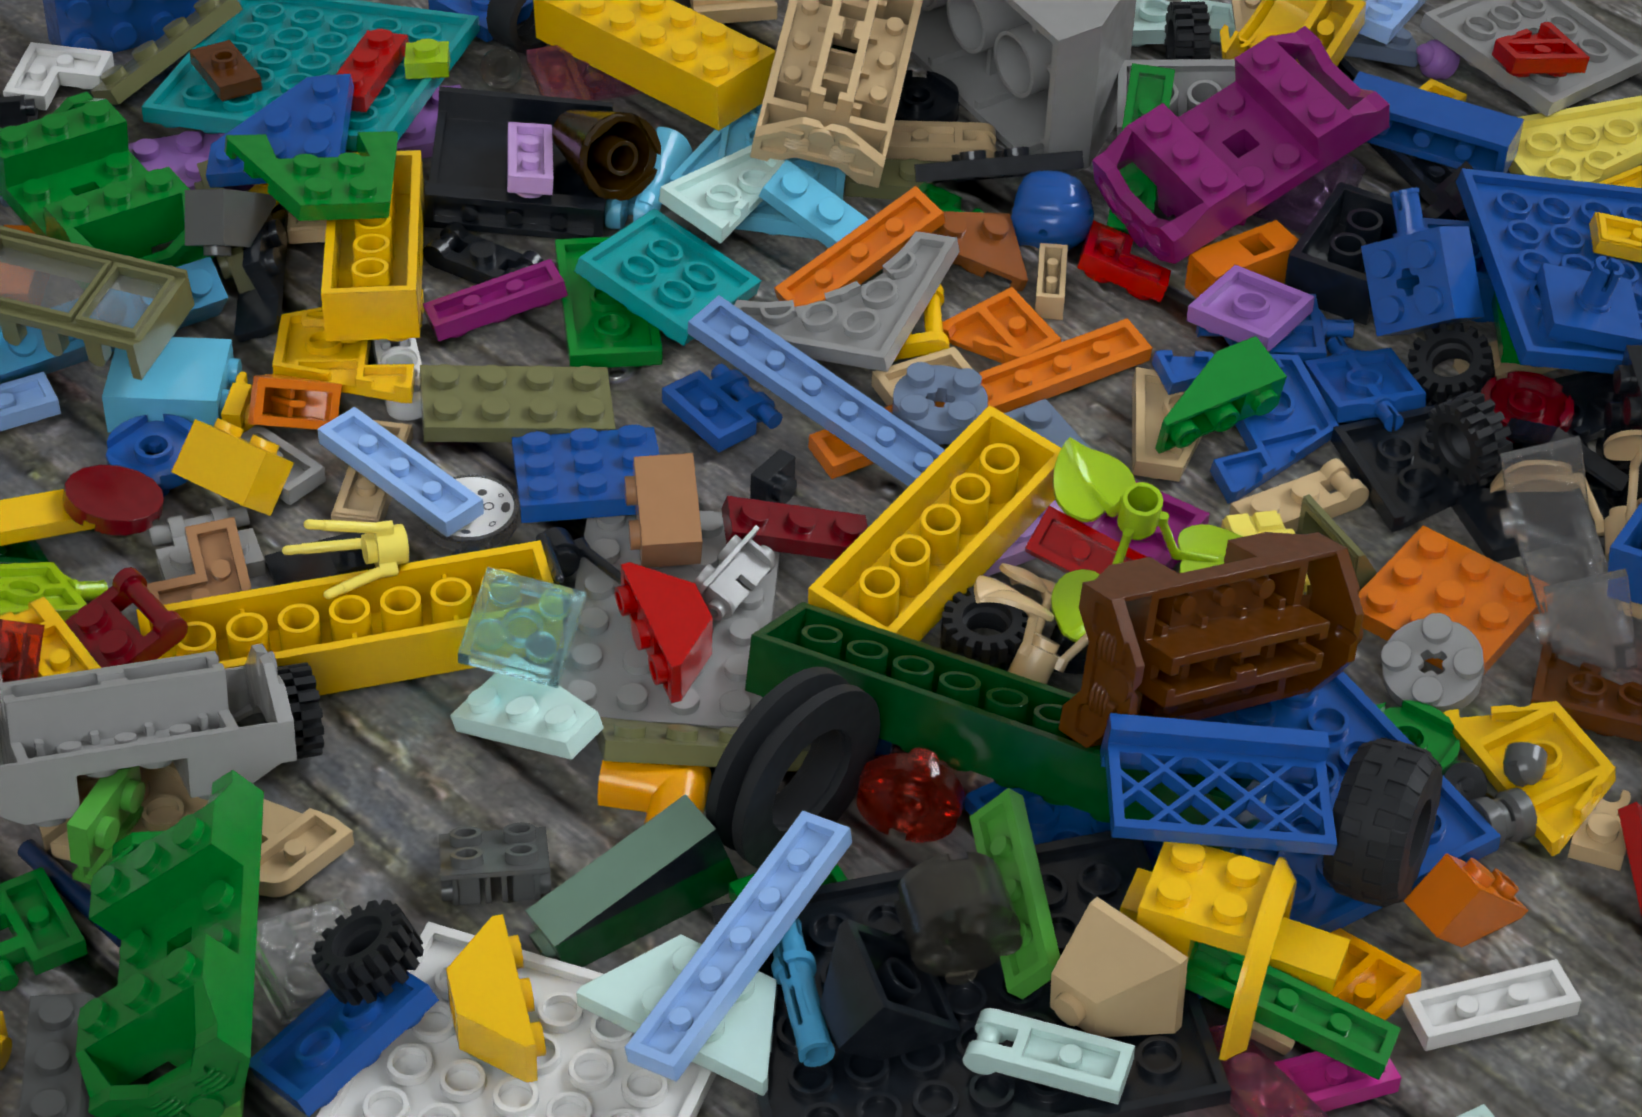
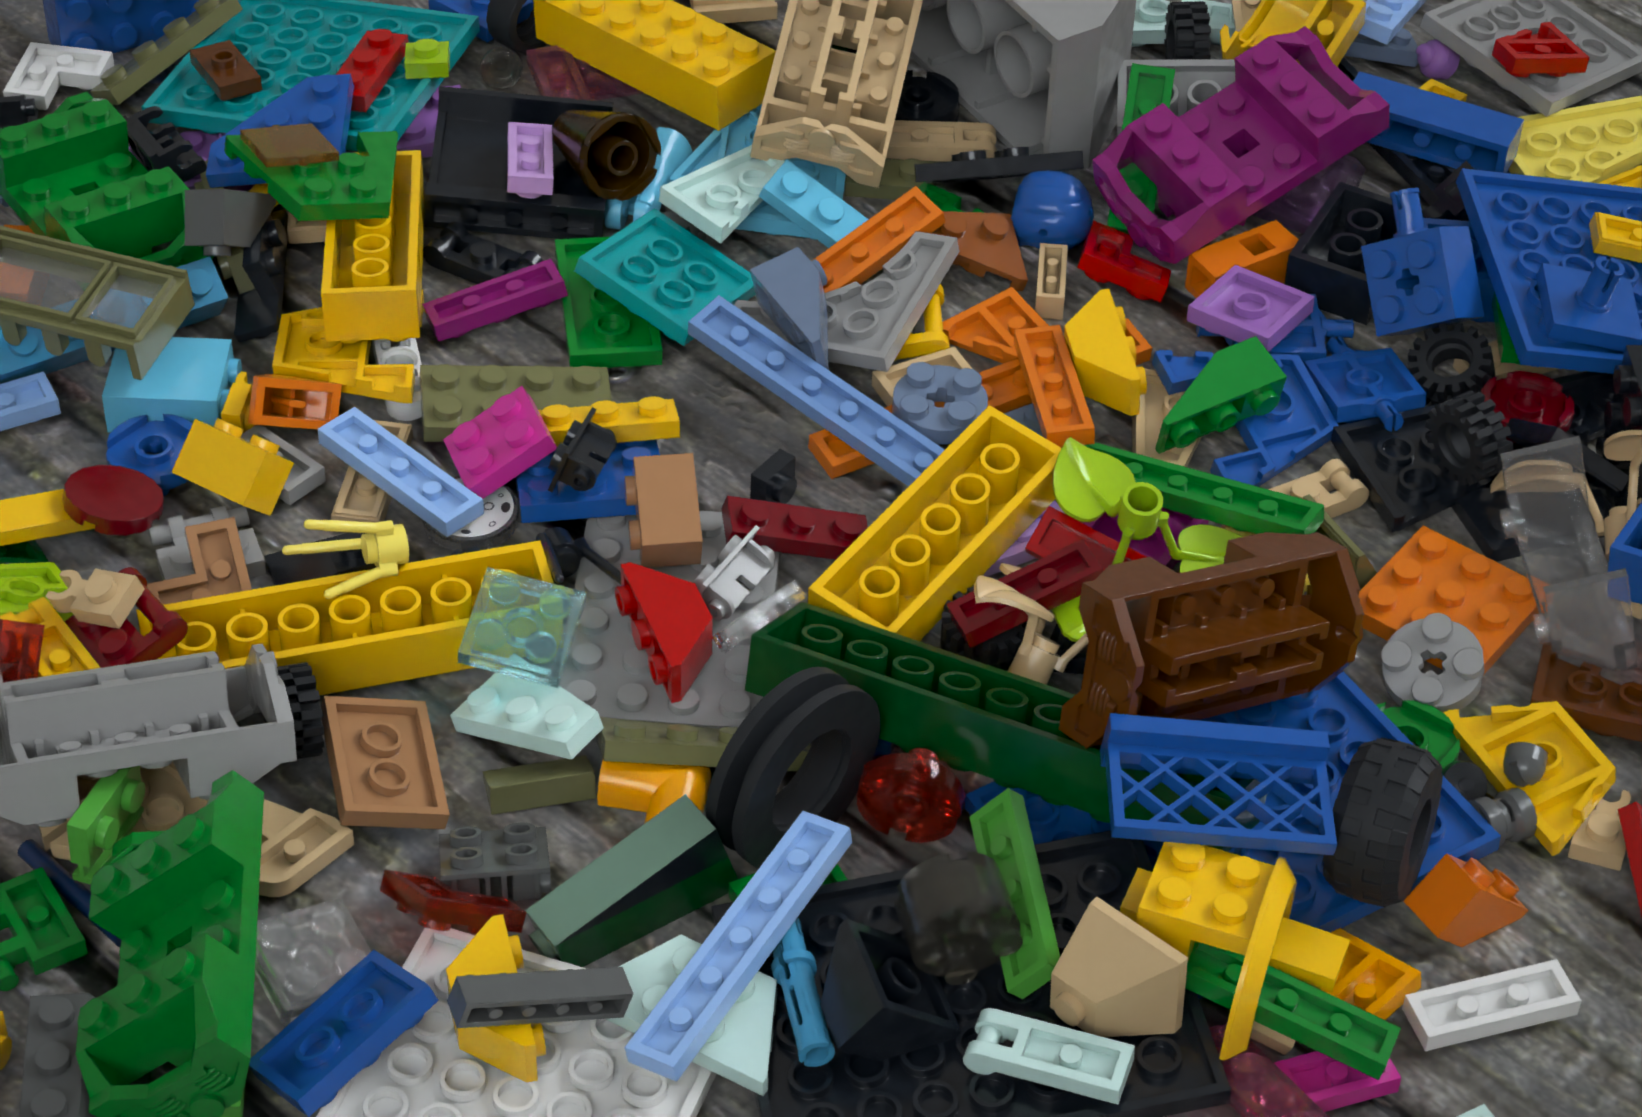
(101, 599): none -> tan plate
(162, 146): none -> black hinge
(289, 145): none -> clear orange piece
(367, 952): black tyre -> none
(384, 763): none -> medium nougat plate
(441, 905): none -> clear red plate
(500, 443): none -> dark pink plate
(539, 784): none -> olive slope
(539, 997): none -> dark grey piece
(582, 454): none -> black hinge
(630, 422): none -> yellow plate
(711, 407): blue plate -> none
(759, 616): none -> clear tile
(794, 299): none -> sand blue slope
(1046, 581): none -> dark red plate
(1053, 385): none -> orange plate
(1104, 355): none -> yellow slope
(1220, 498): none -> green plate

